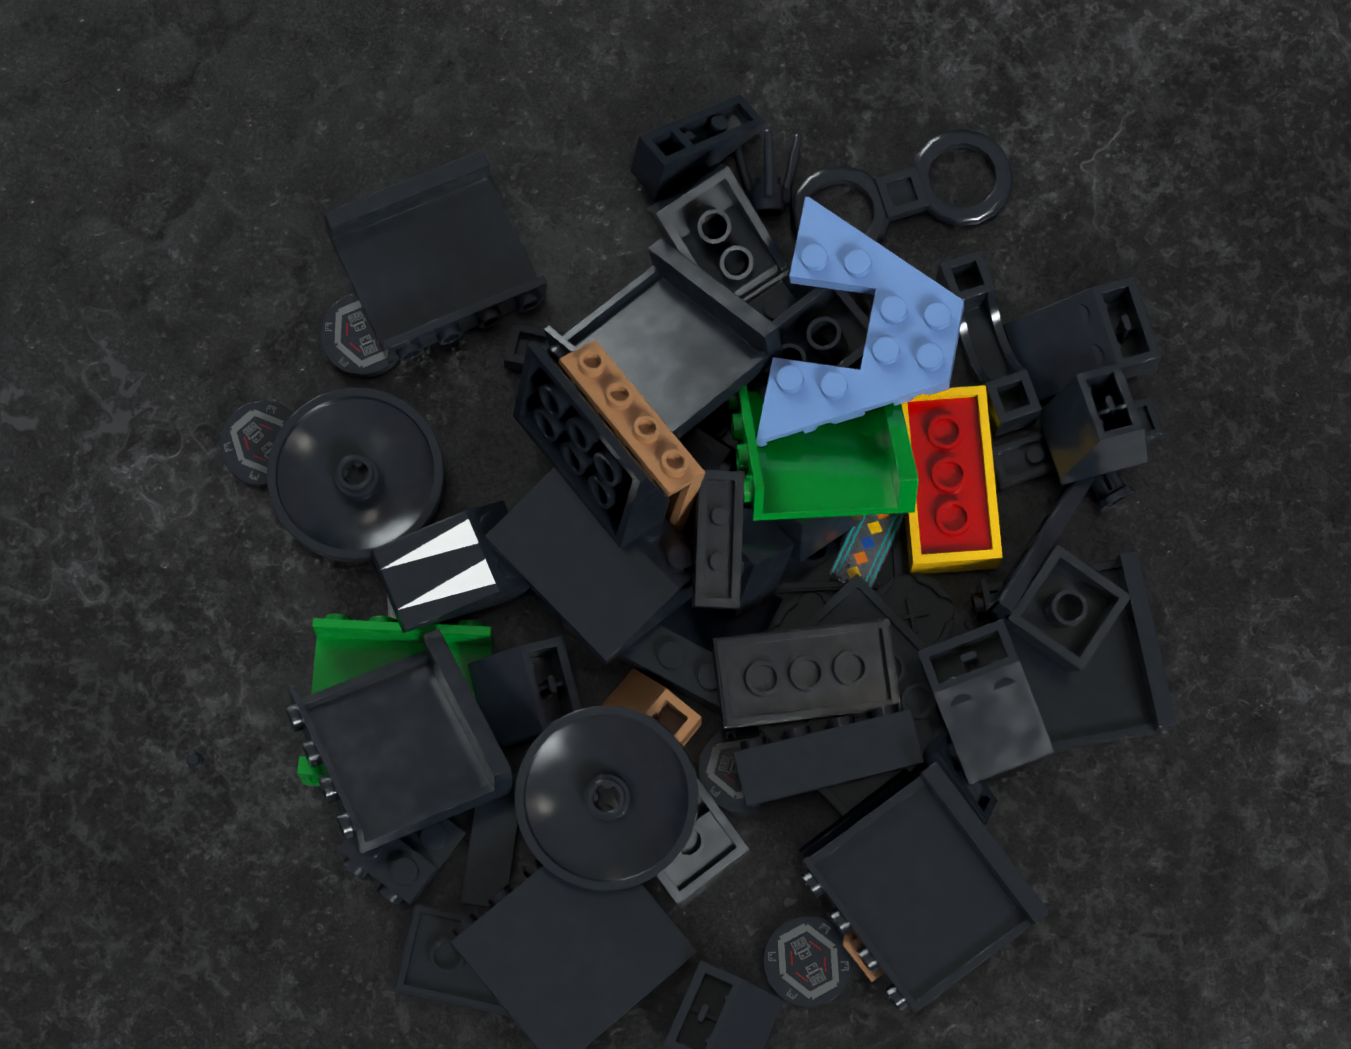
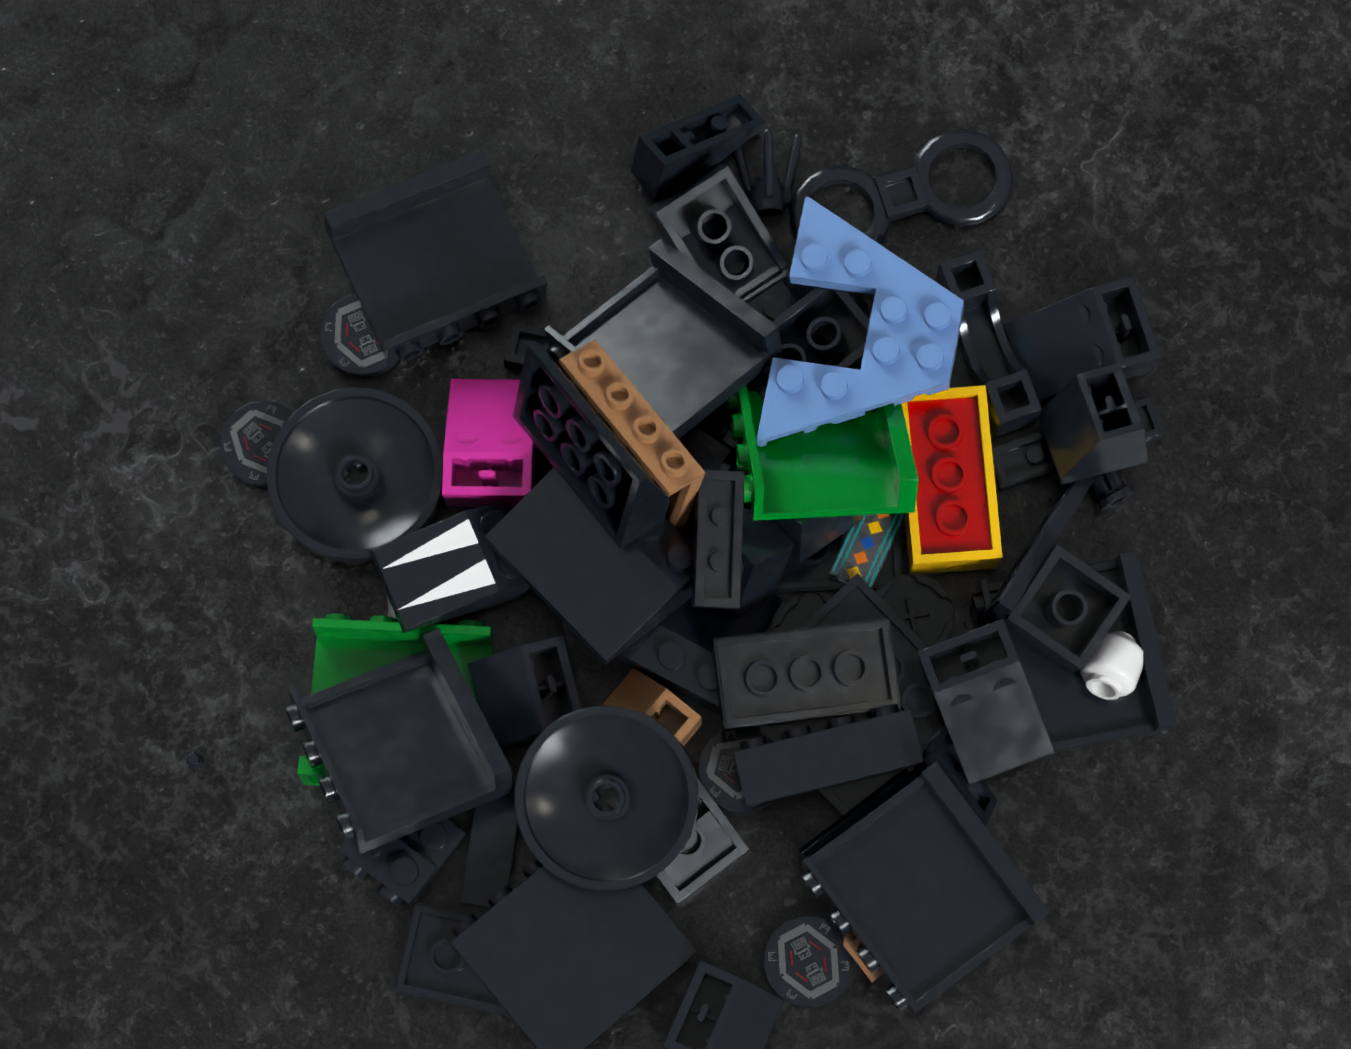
(484, 446): none -> dark pink slope
(1114, 666): none -> white head

